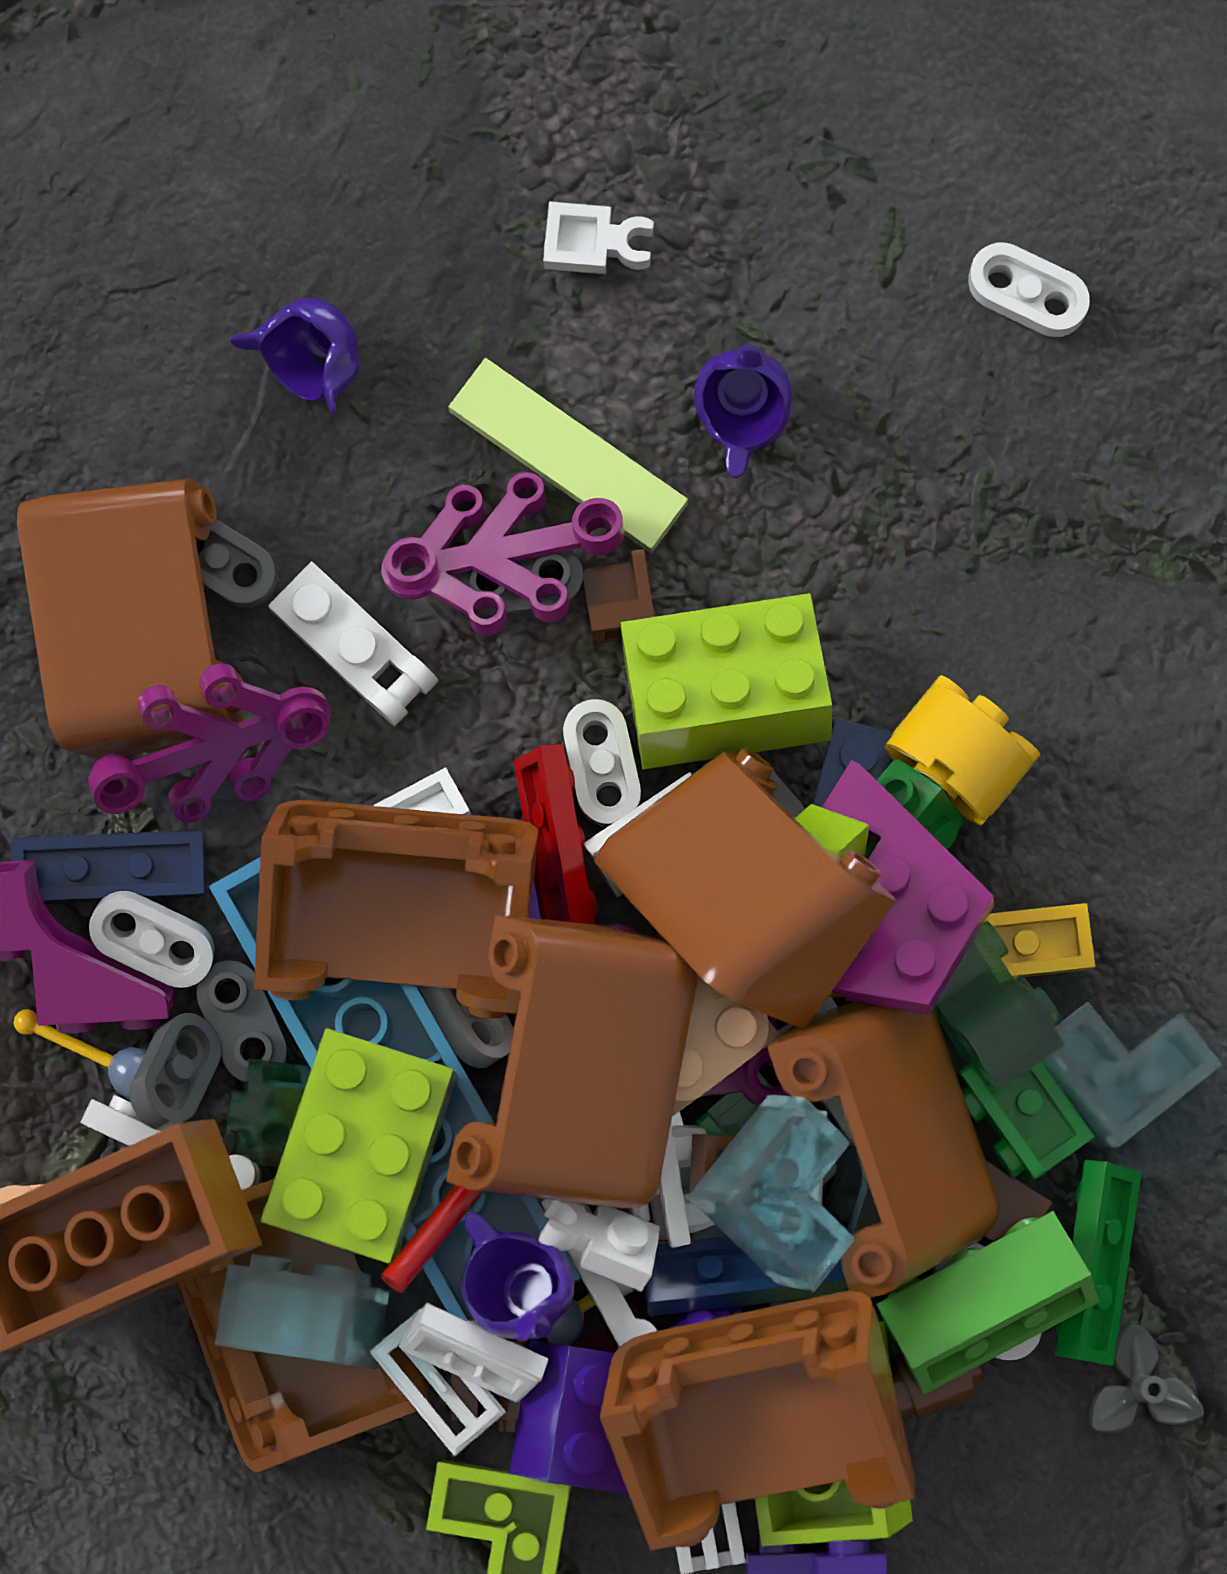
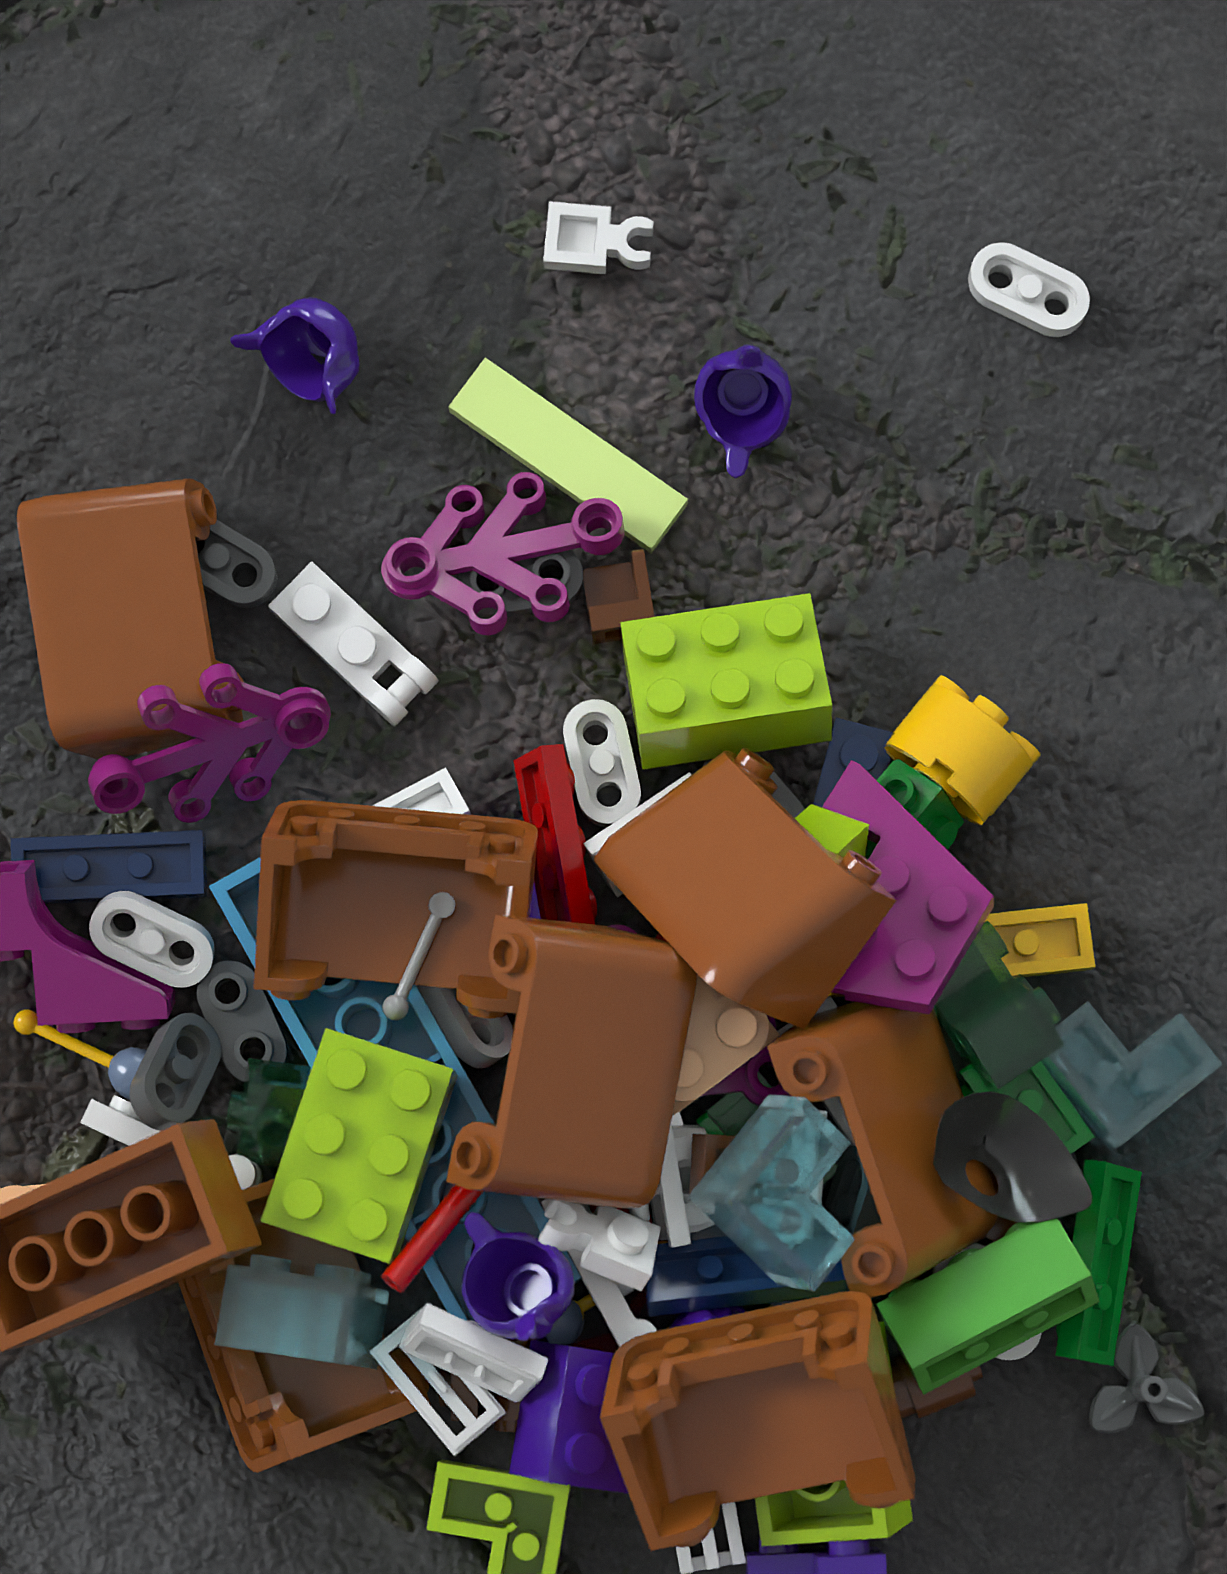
(440, 906): none -> light grey hinge
(1028, 1159): none -> clear smoke piece

